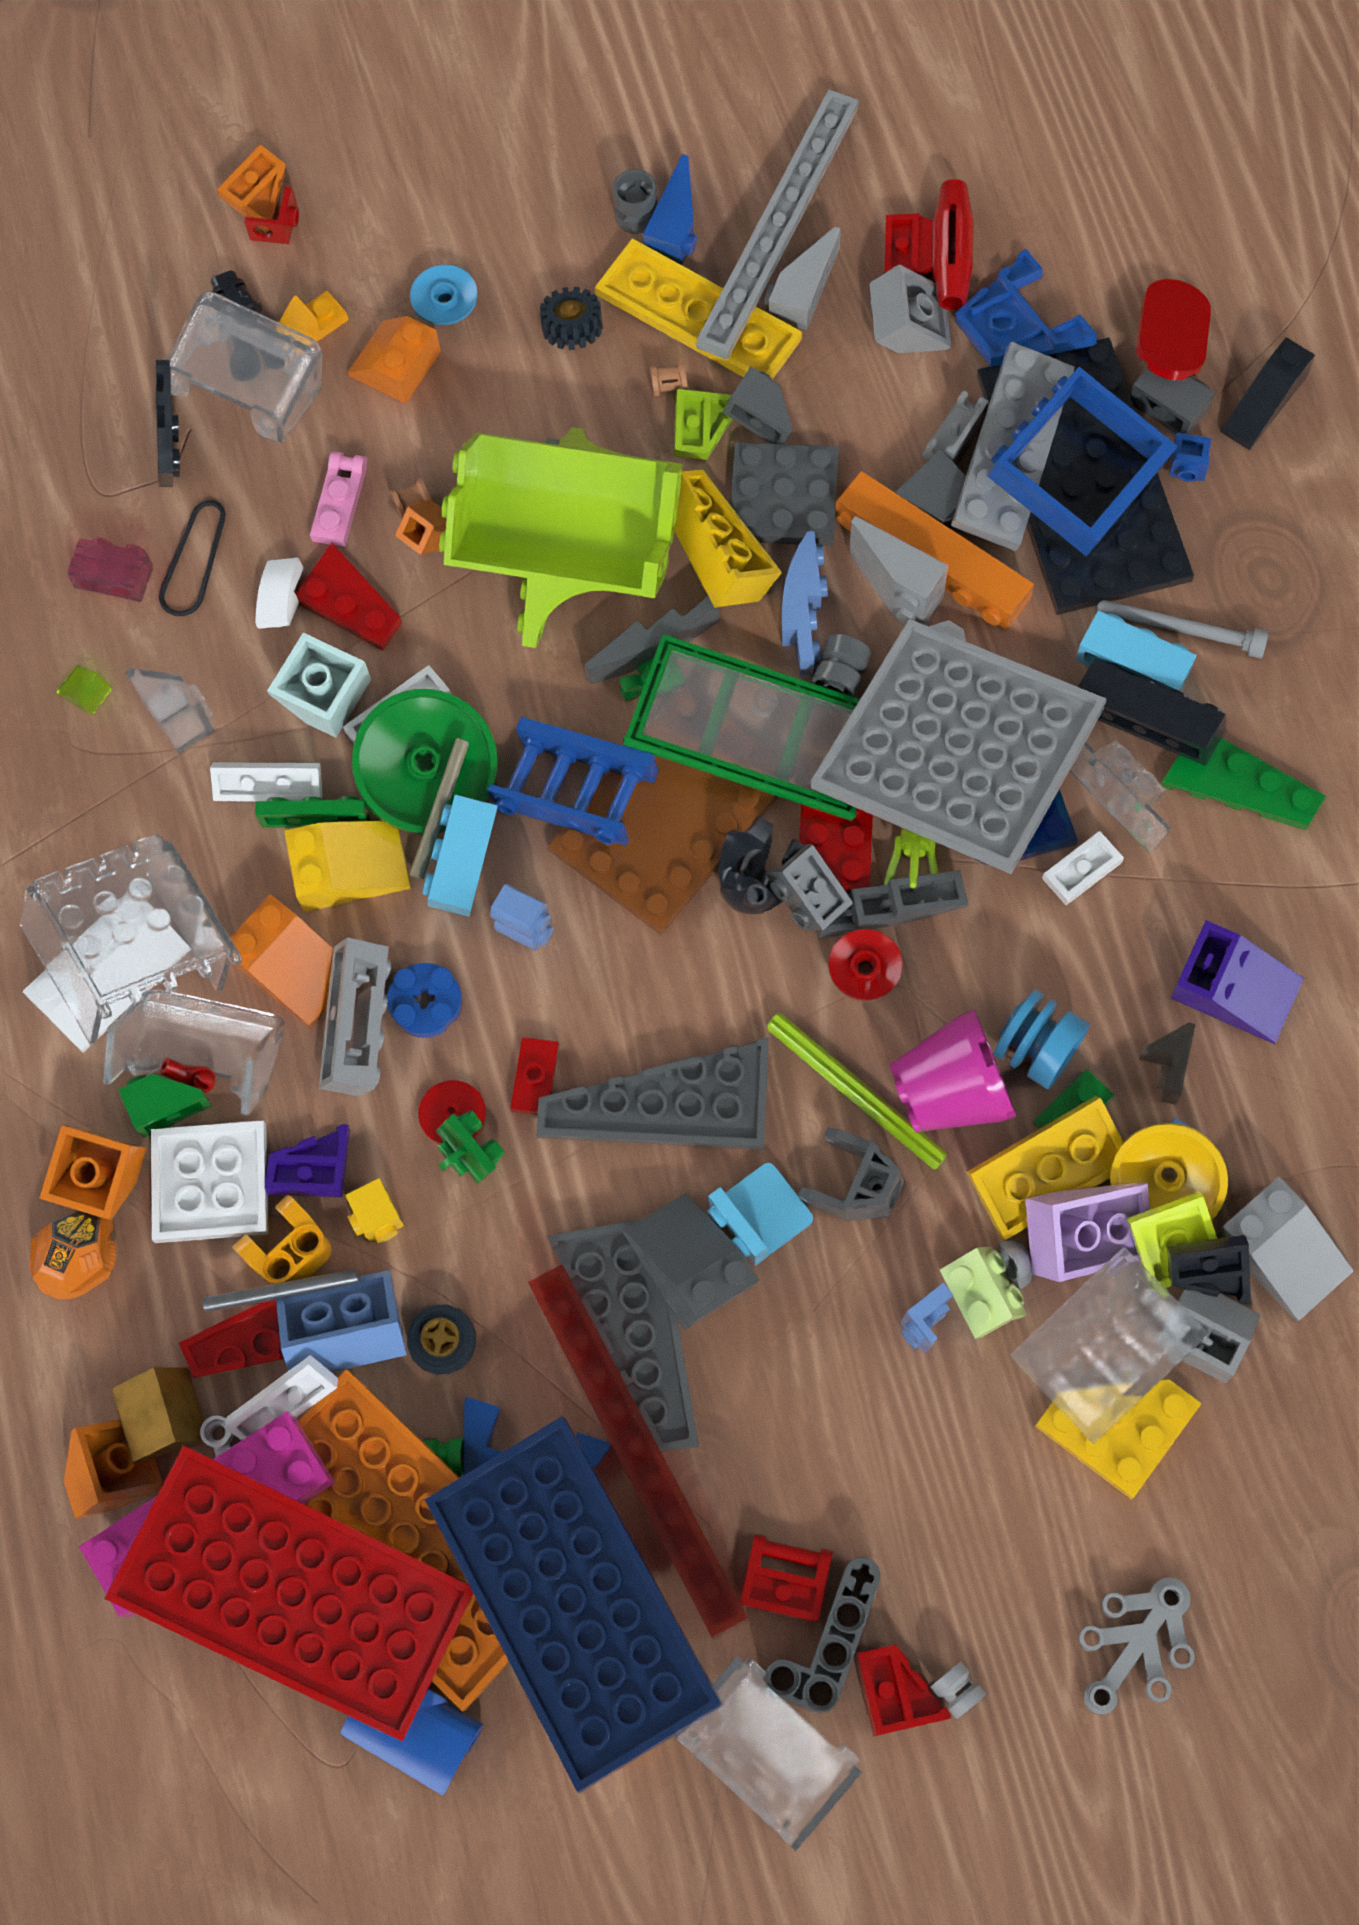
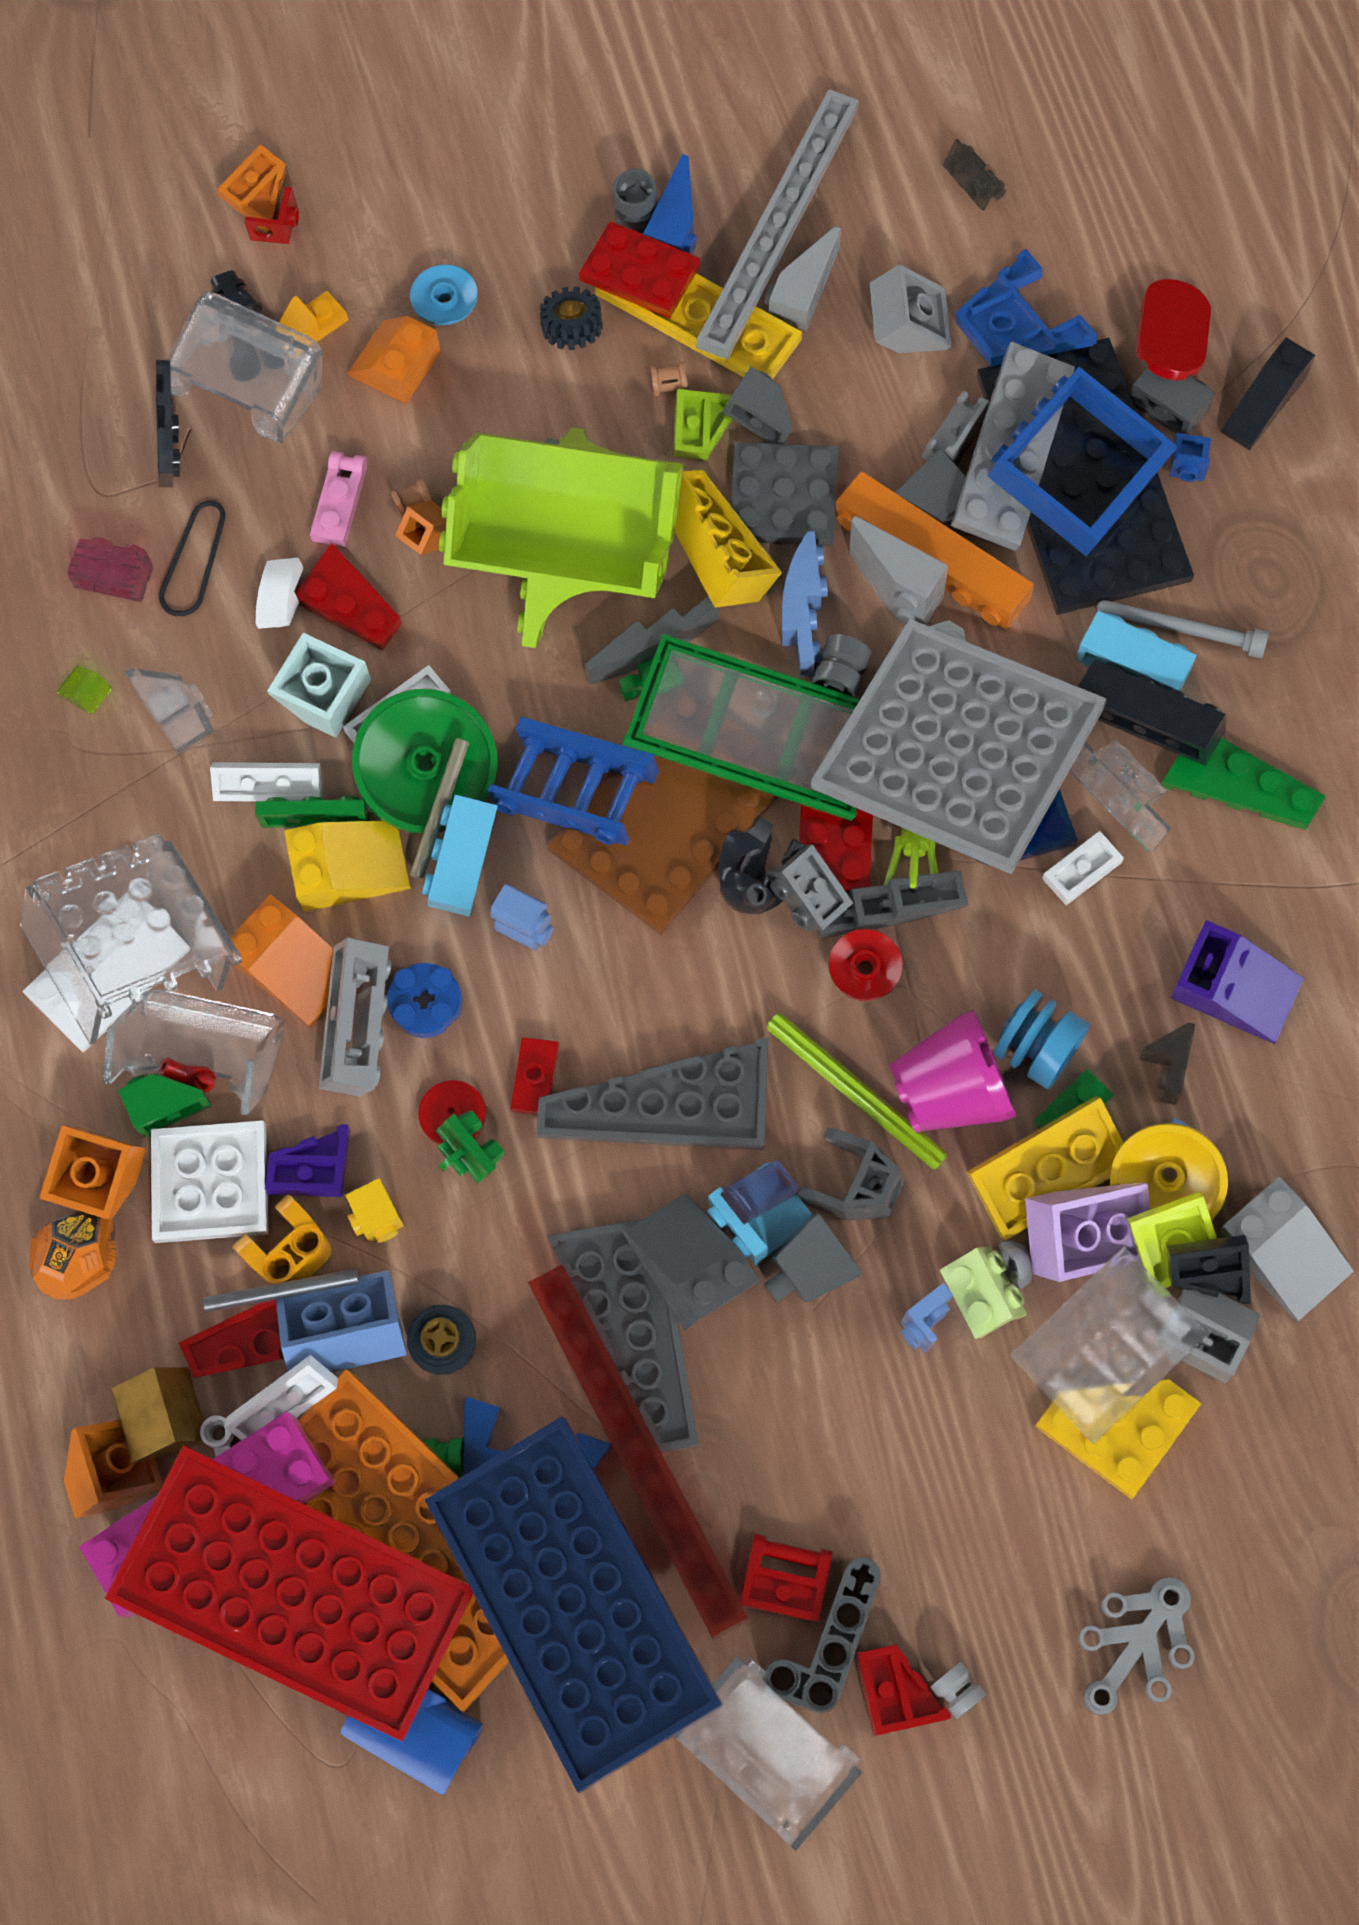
(639, 269): none -> red plate
(760, 1191): none -> tile
(811, 1263): none -> dark grey torso
(936, 244): red plate -> none
(969, 173): none -> clear smoke hinge

